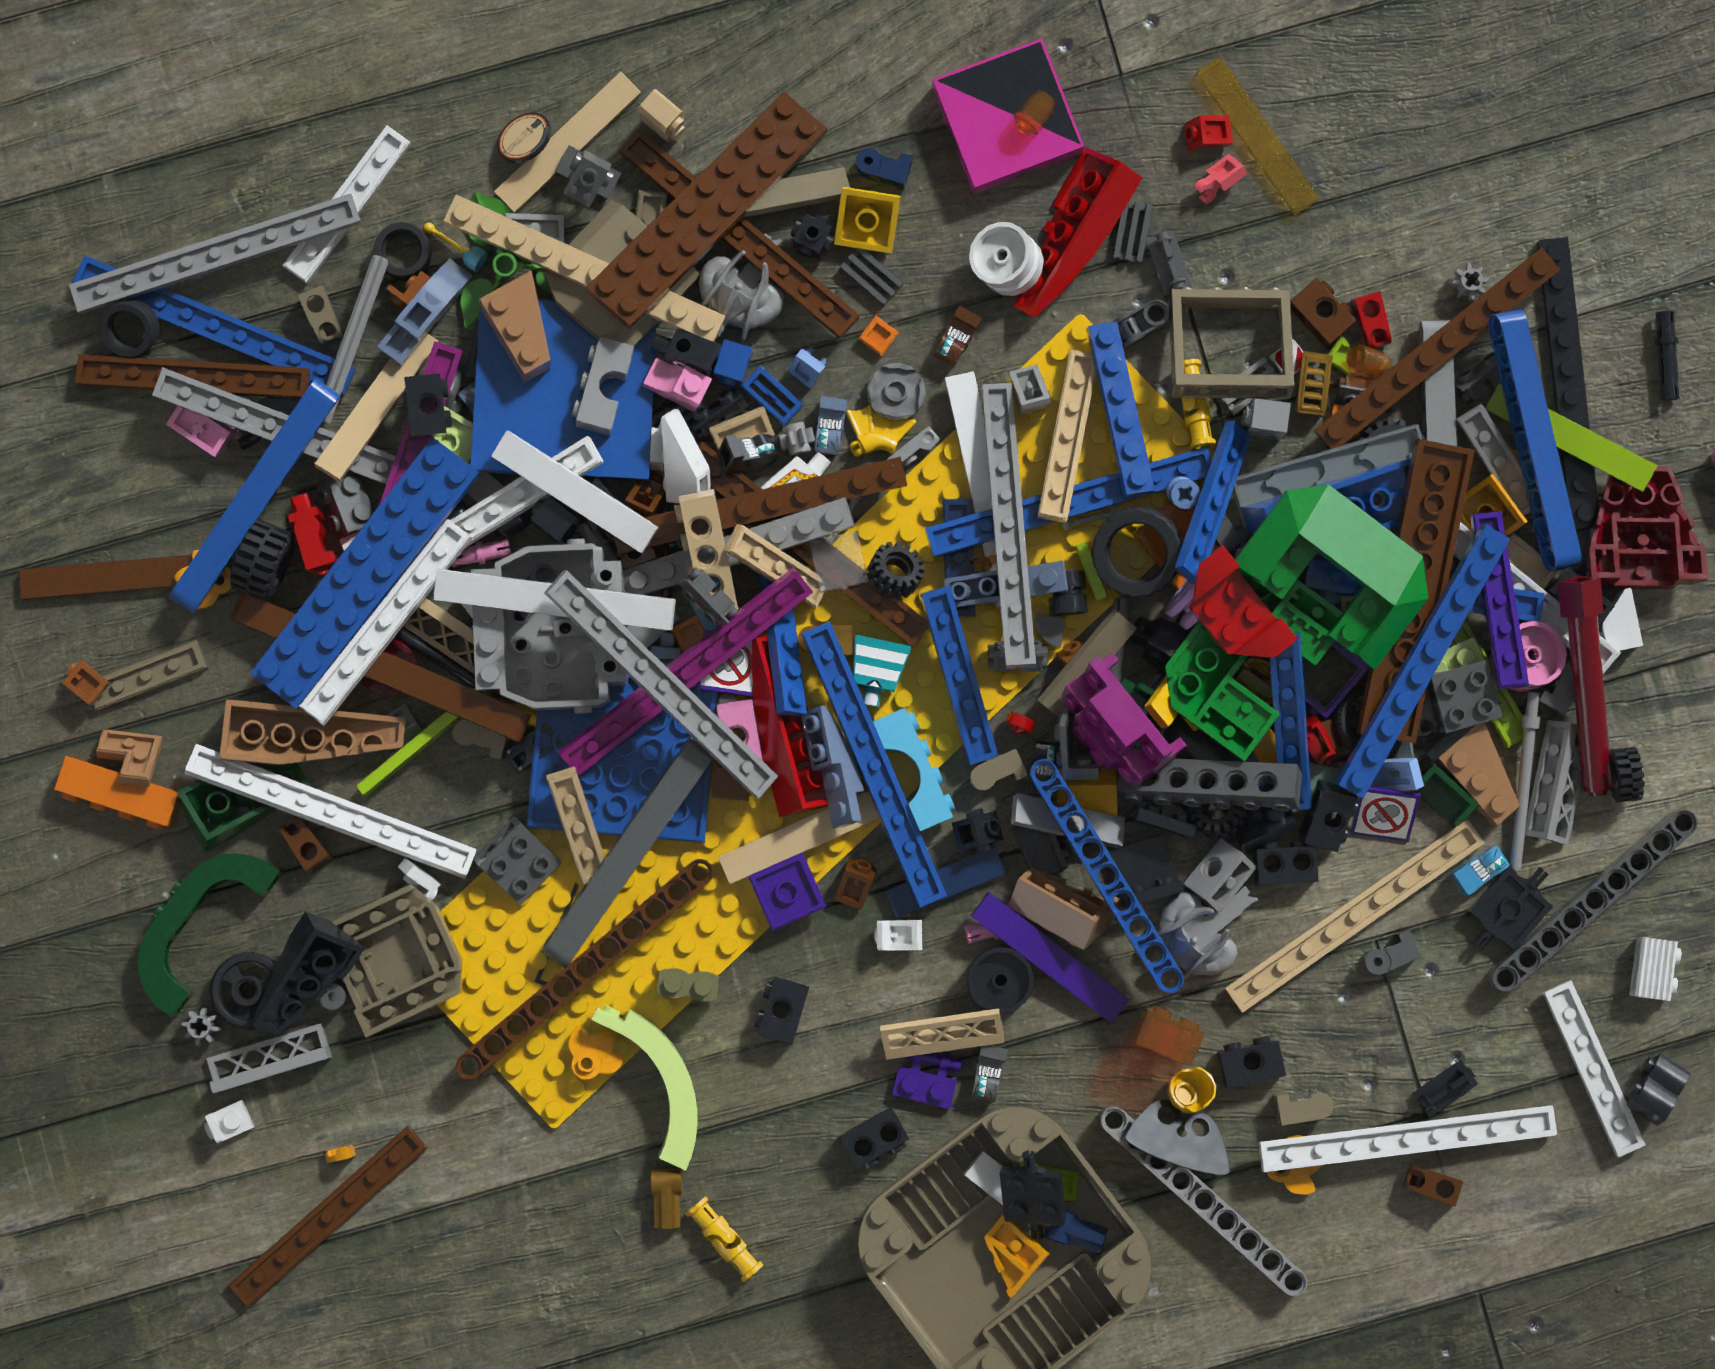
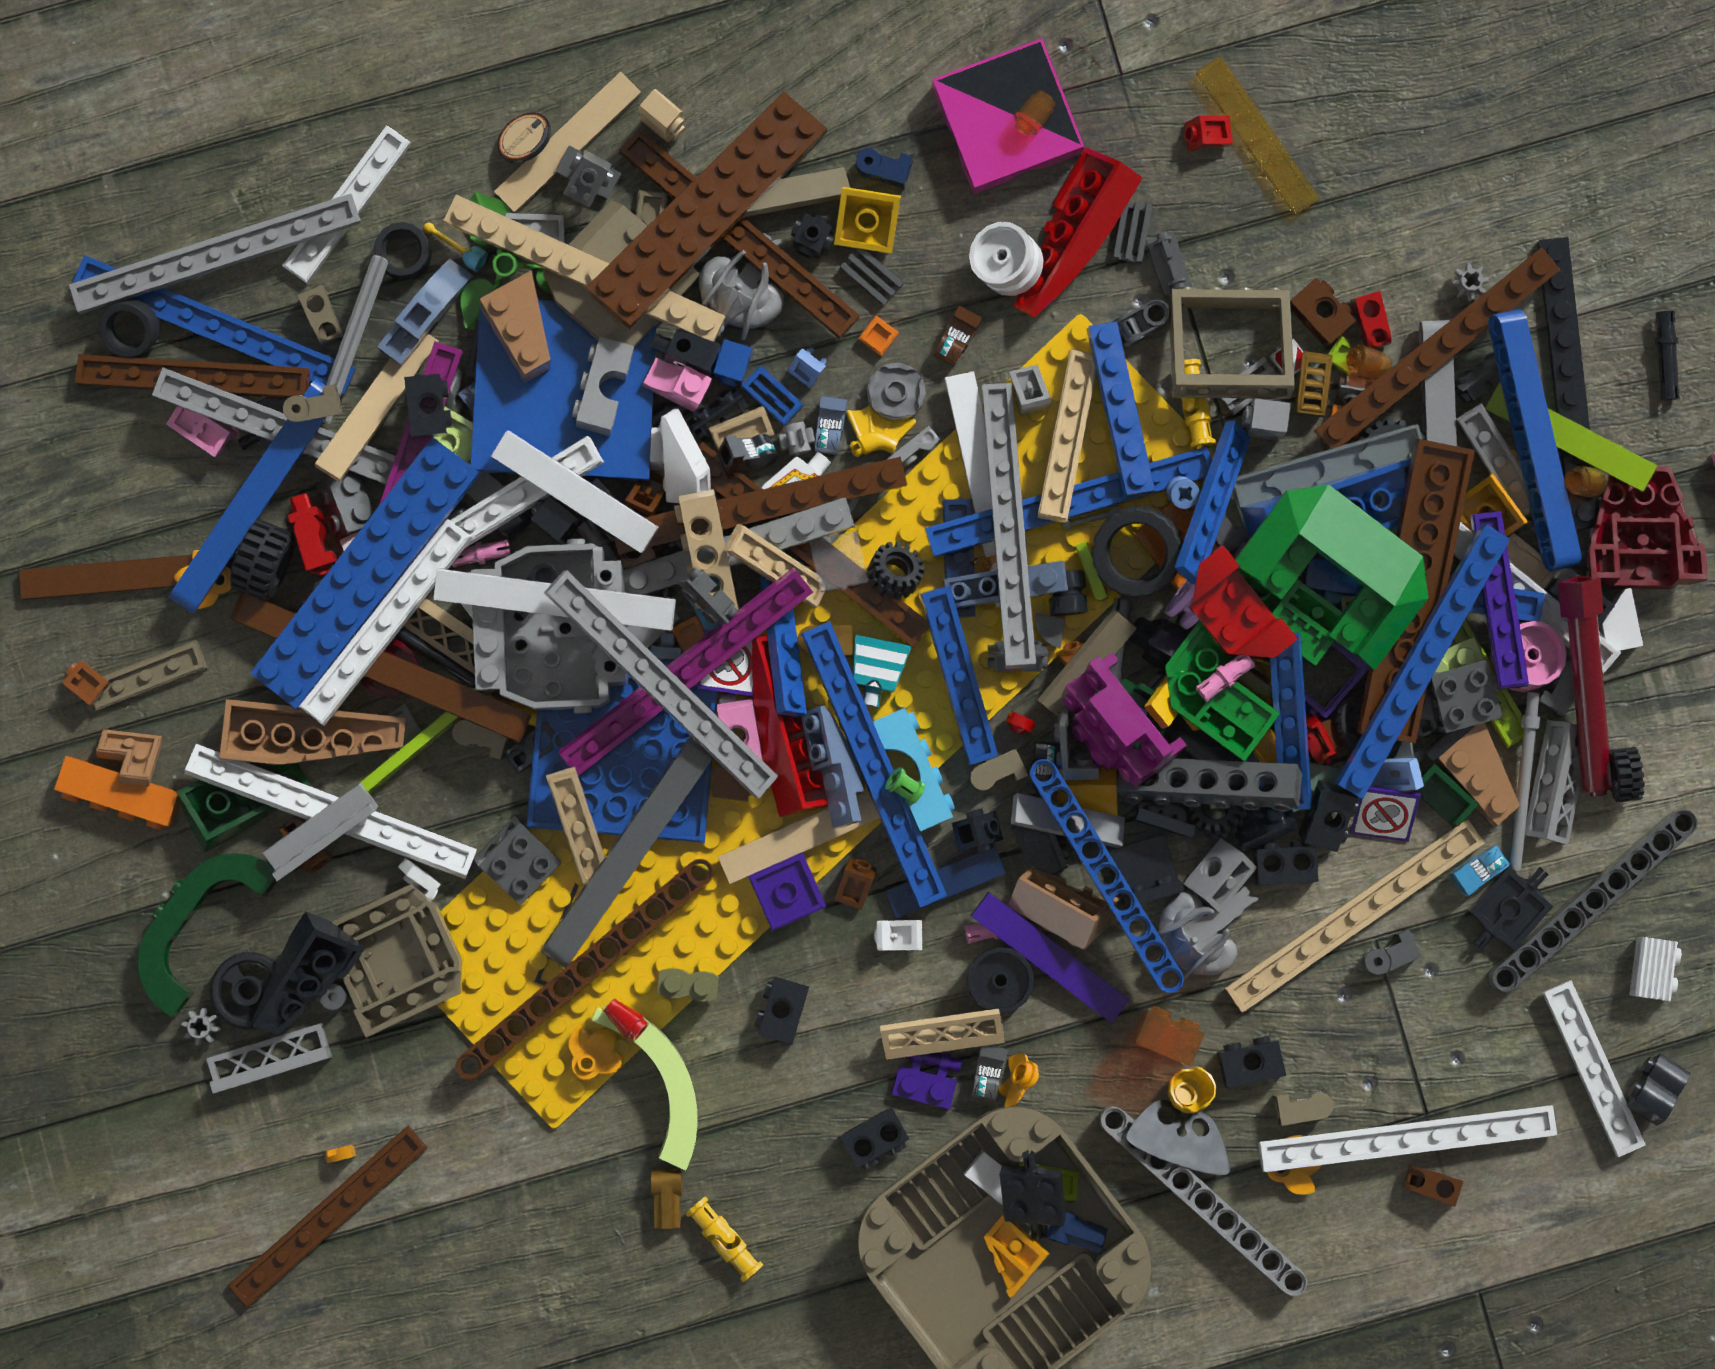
(228, 1122): white bracket -> none
(301, 408): none -> dark tan leg
(320, 830): none -> light grey fence
(412, 287): dark orange bracket -> none
(626, 1020): none -> red cone
(905, 786): none -> bright green bush
(1023, 1077): none -> light orange plate
(1220, 175): coral plate -> none
(1225, 676): none -> bright pink pin
(1445, 1088): black hinge -> none
(1585, 481): none -> clear orange brick

